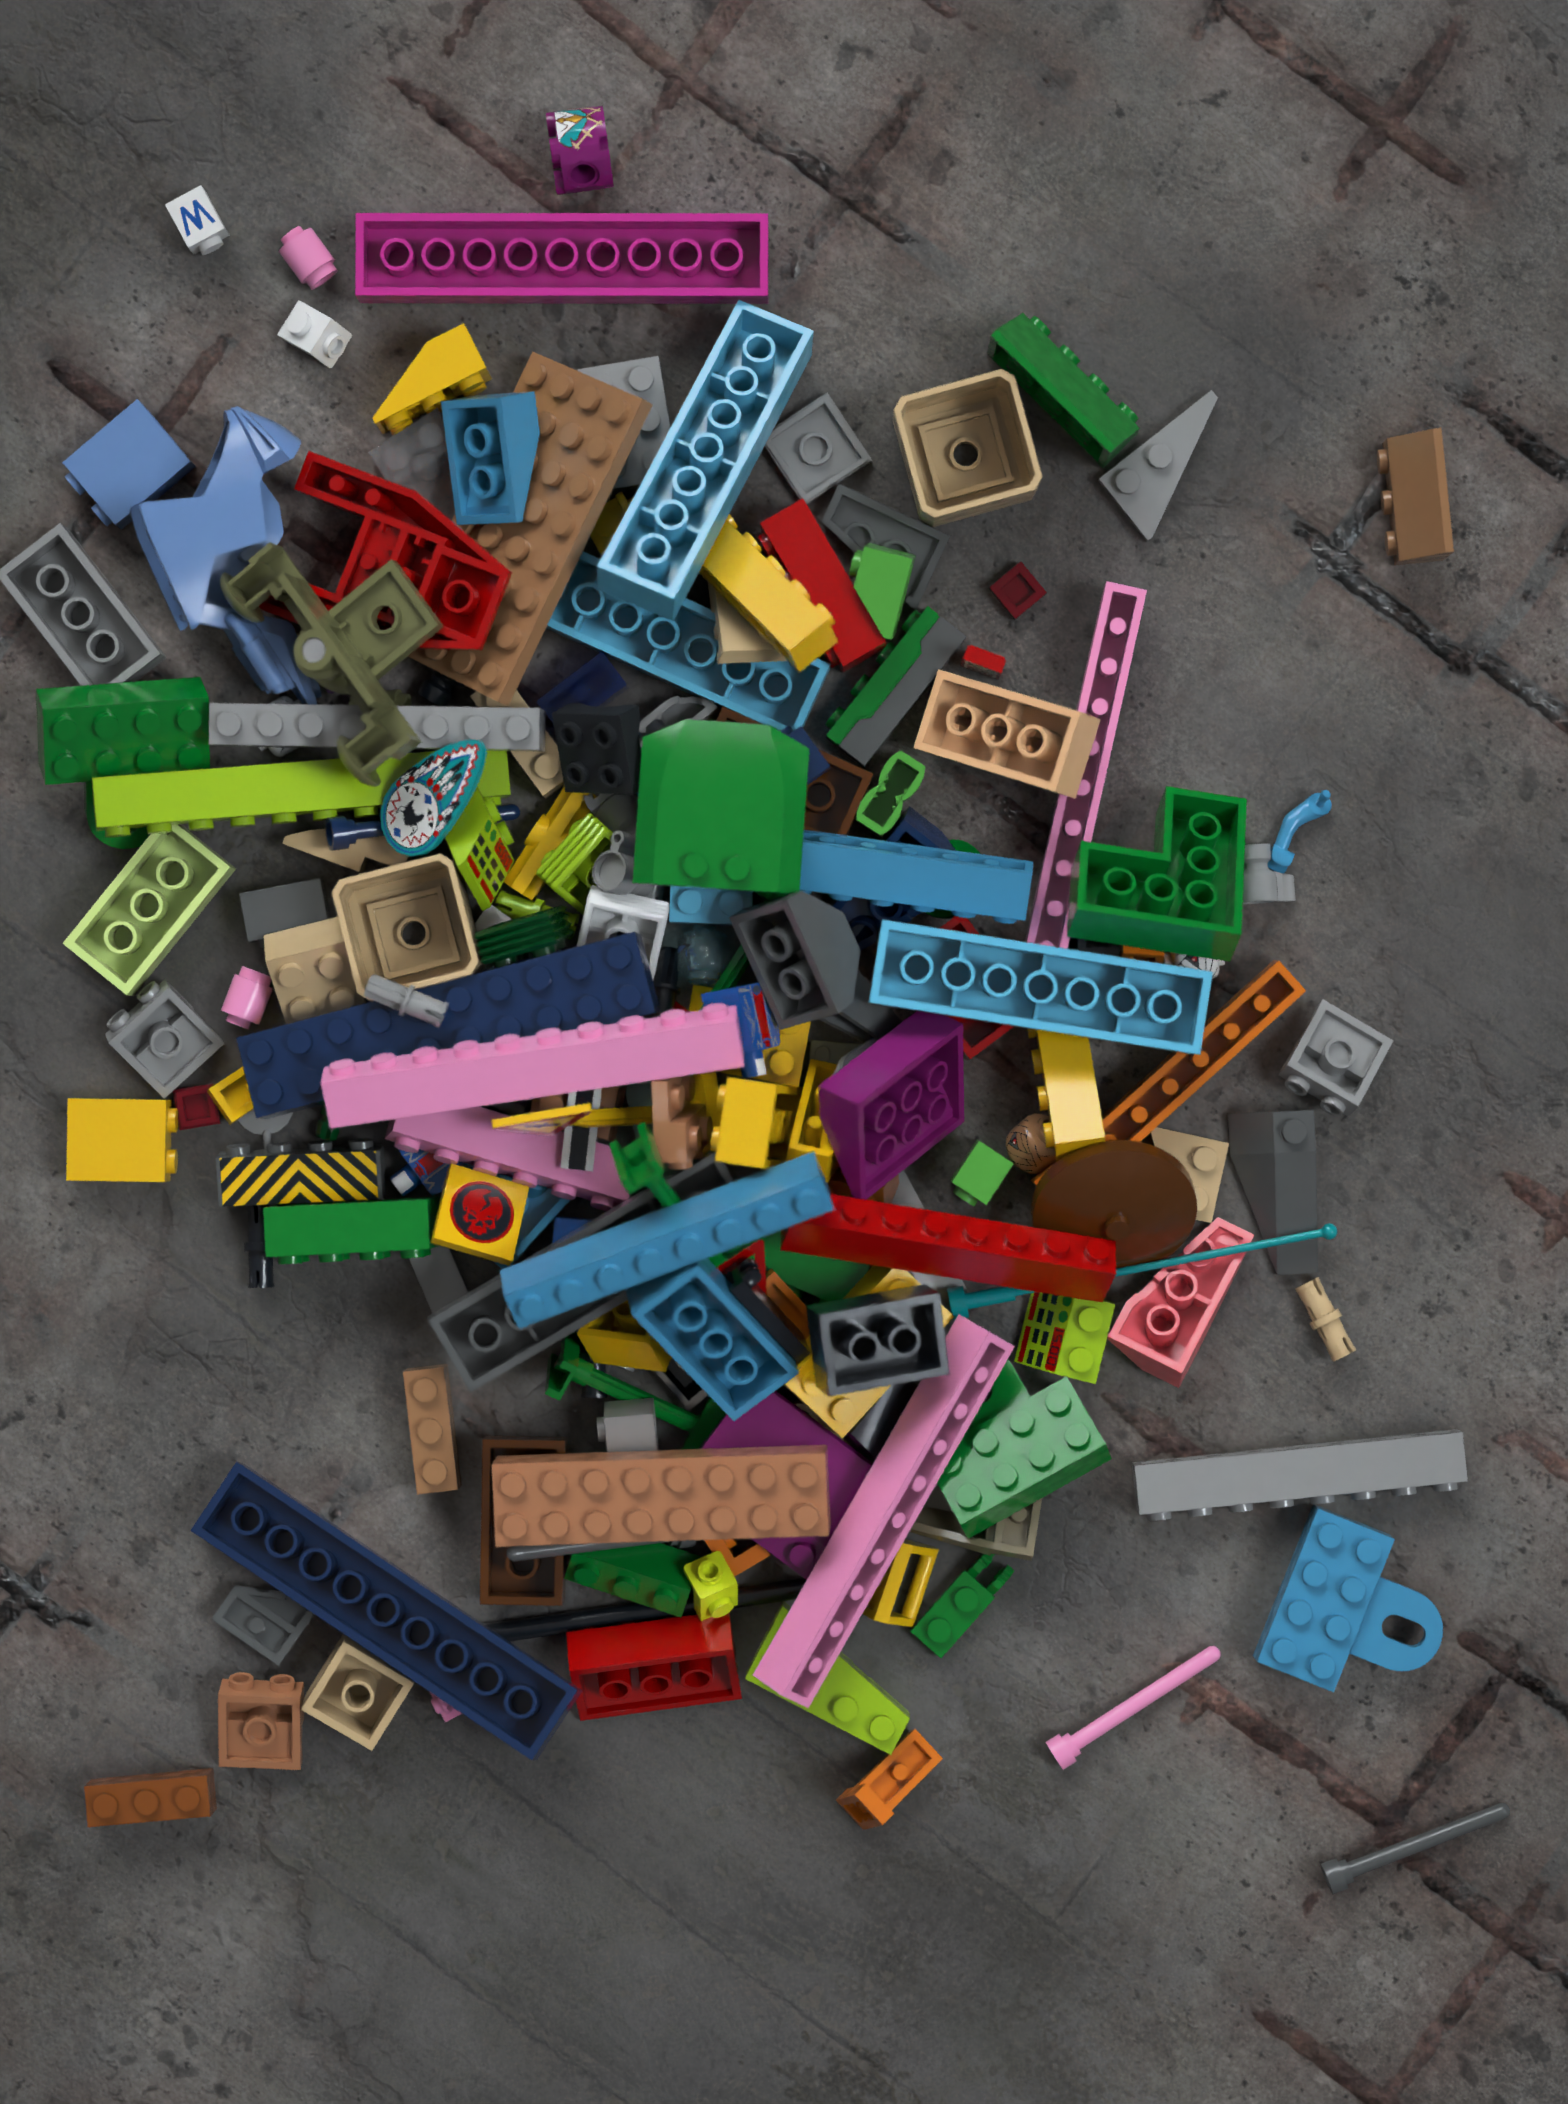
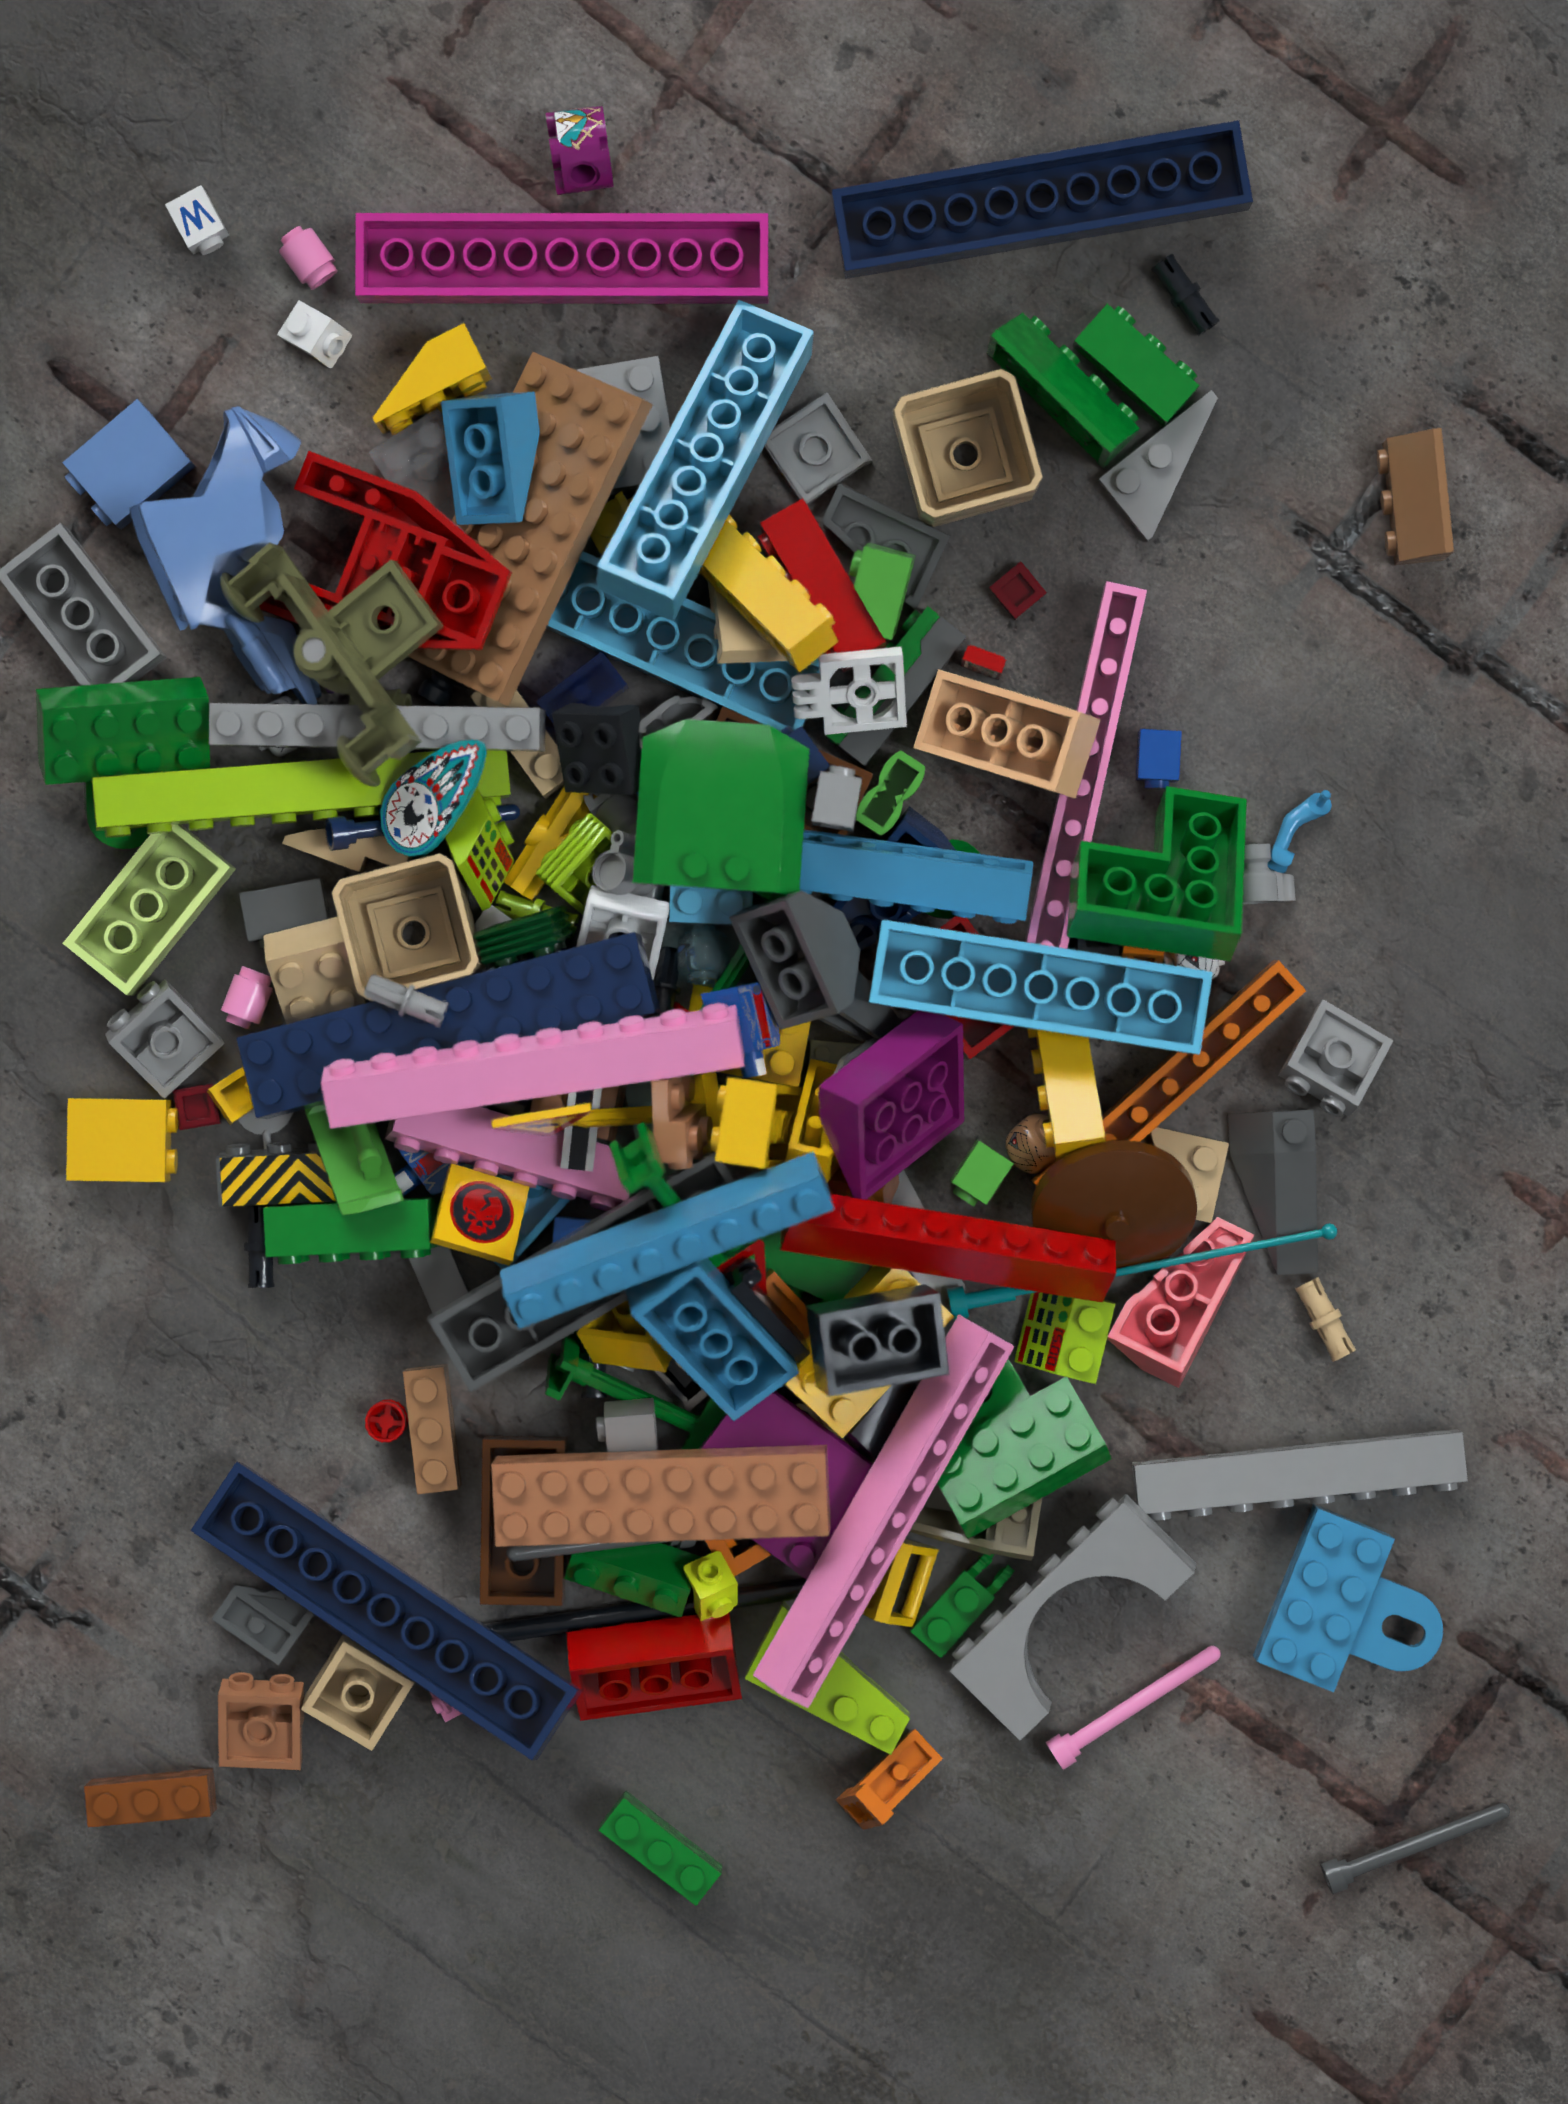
(354, 1163): none -> bright green piece
(384, 1426): none -> red wheel
(660, 1848): none -> green brick
(815, 695): none -> white piece
(837, 799): none -> light grey brick
(1042, 199): none -> dark blue brick
(1118, 1545): none -> light grey arch
(1136, 364): none -> green brick
(1158, 757): none -> blue brick
(1185, 294): none -> black pin

